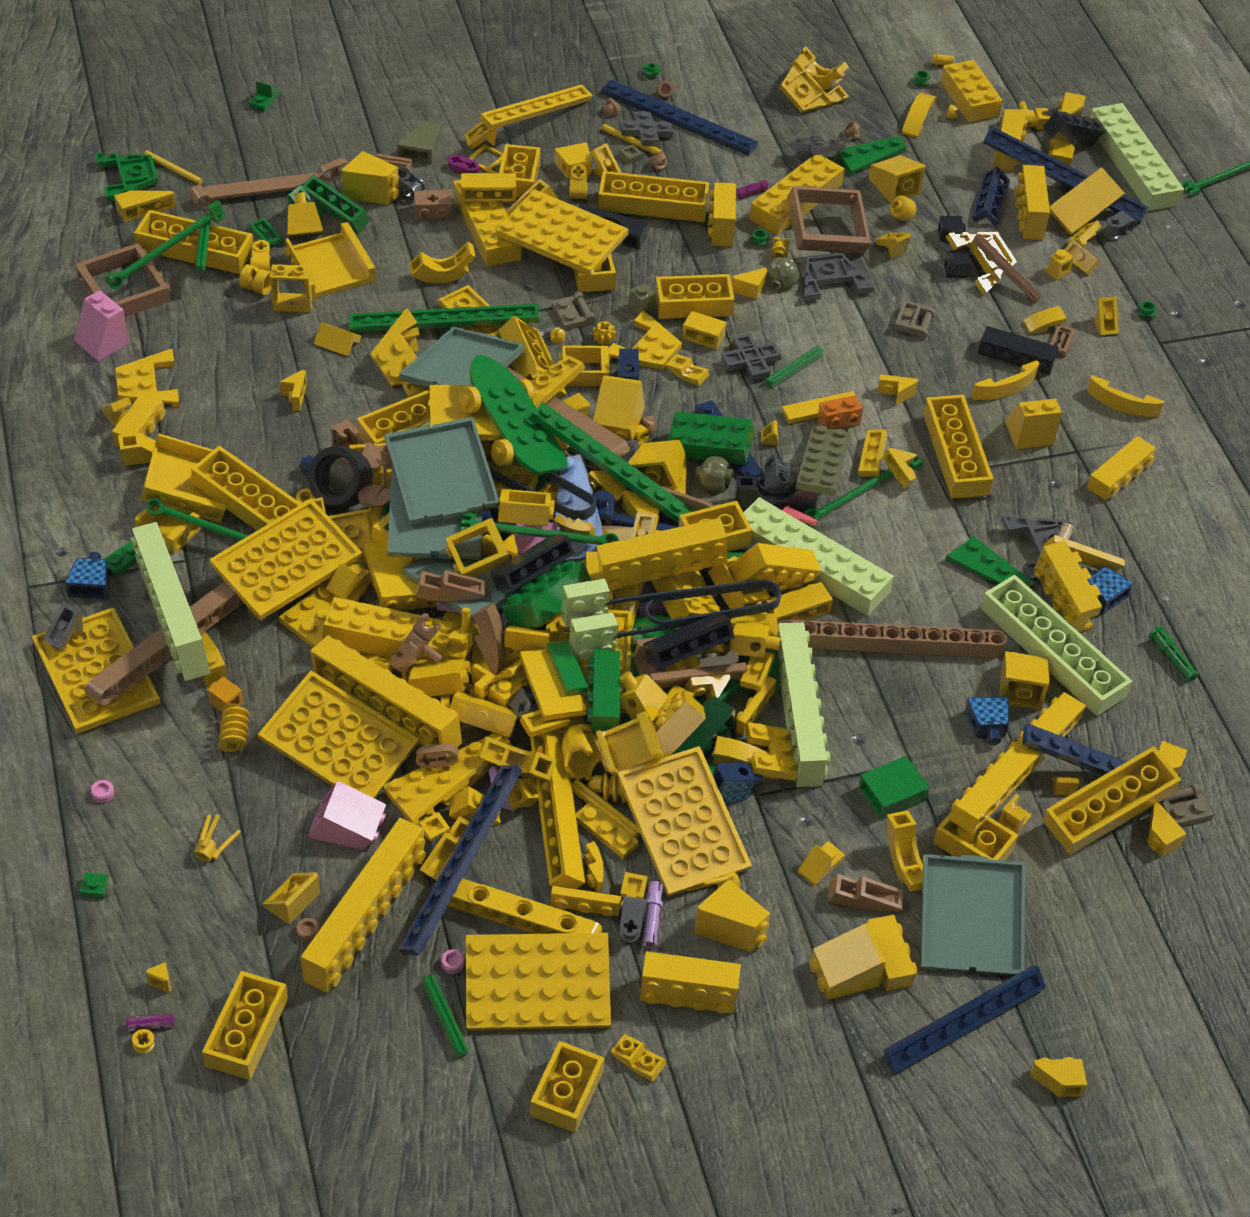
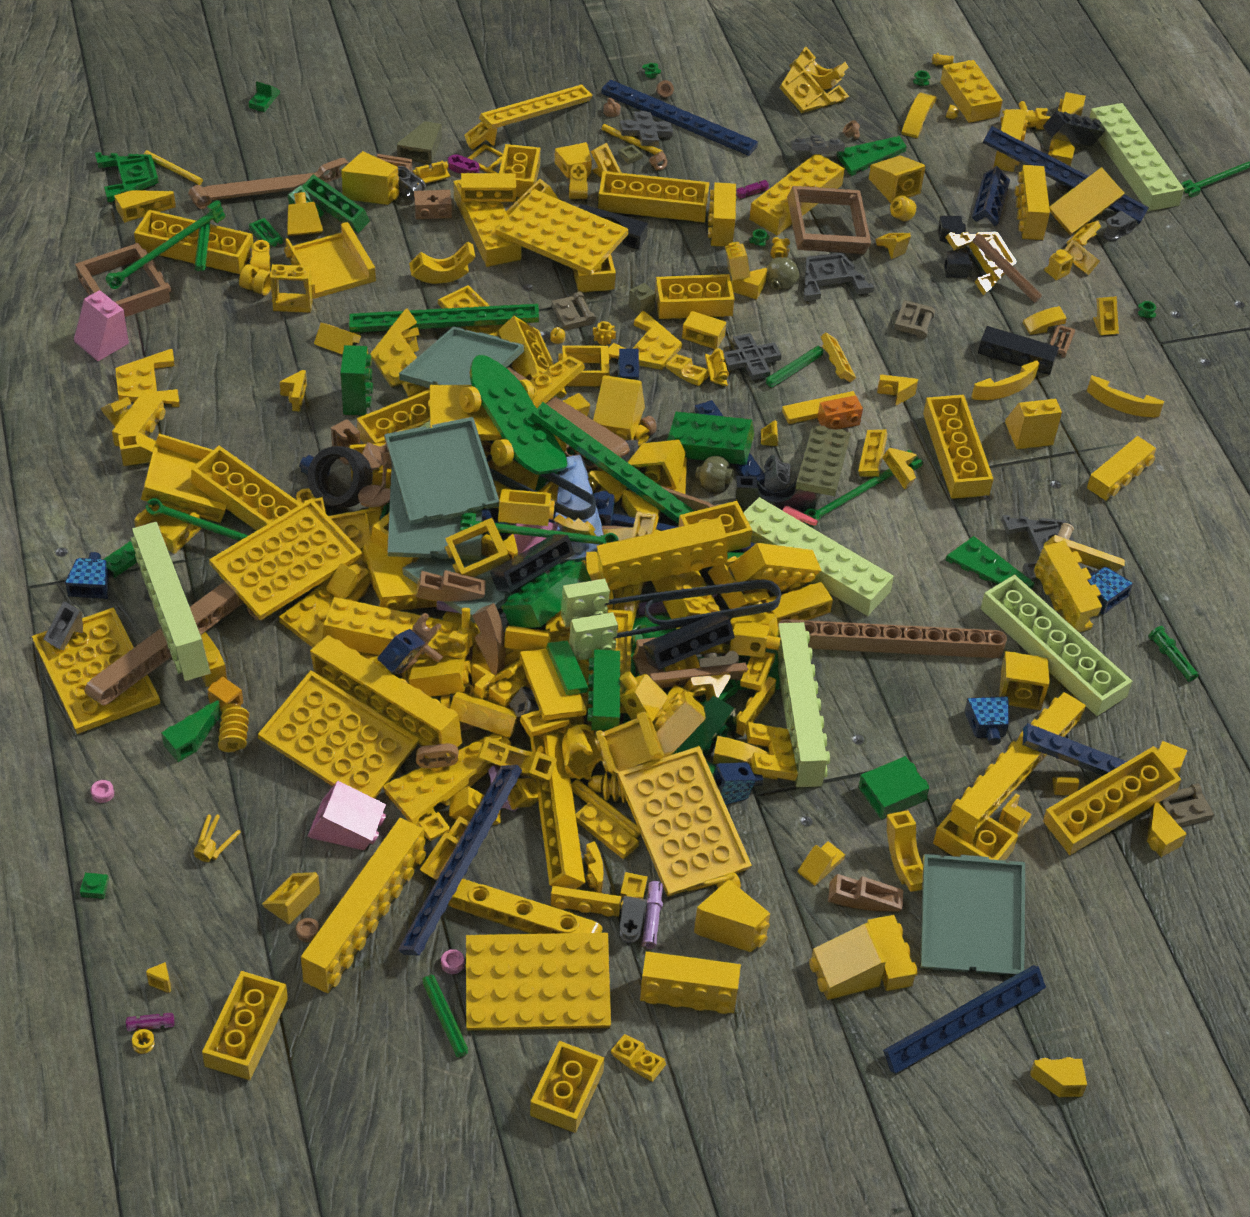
(189, 734): none -> green slope
(356, 380): none -> green brick
(399, 653): none -> dark blue torso
(436, 173): none -> yellow hinge
(716, 367): none -> yellow hinge
(737, 261): none -> yellow brick
(837, 357): none -> yellow plate

